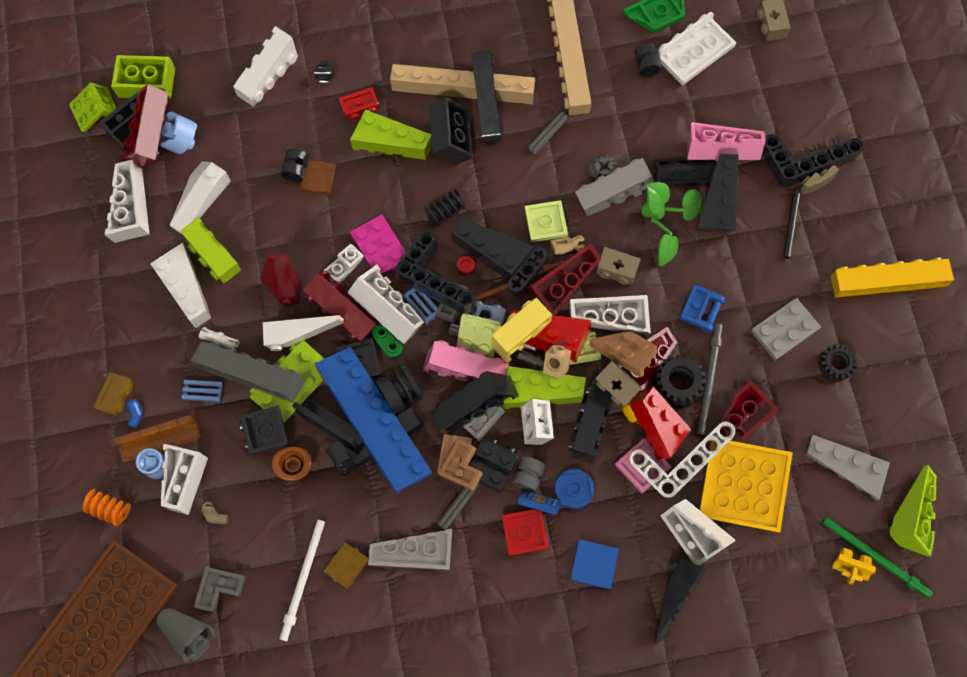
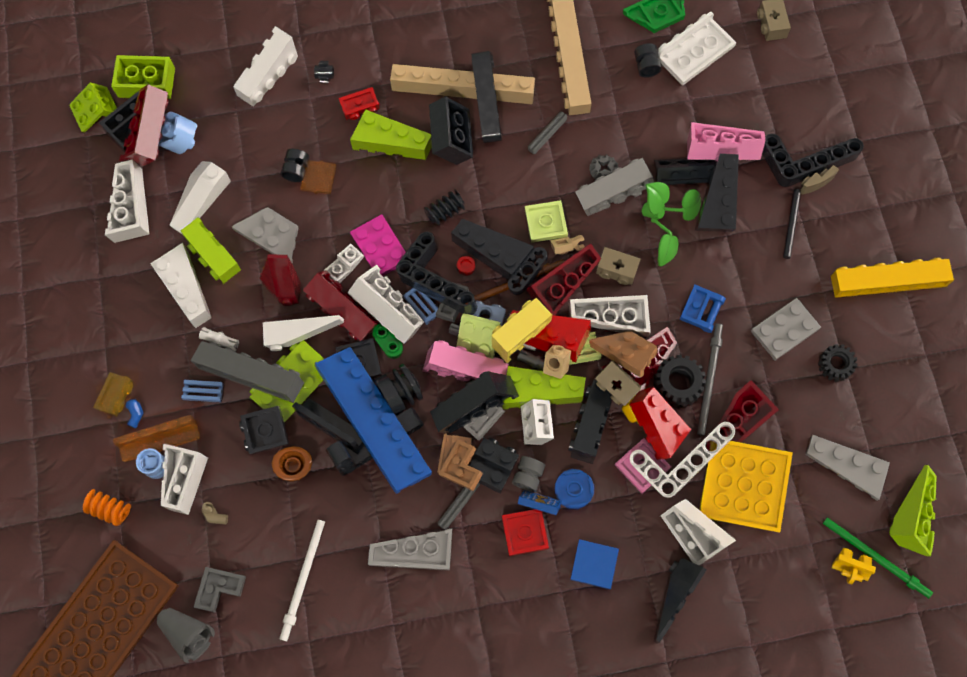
(270, 232): none -> light grey wing
(346, 565): pearl gold piece -> none

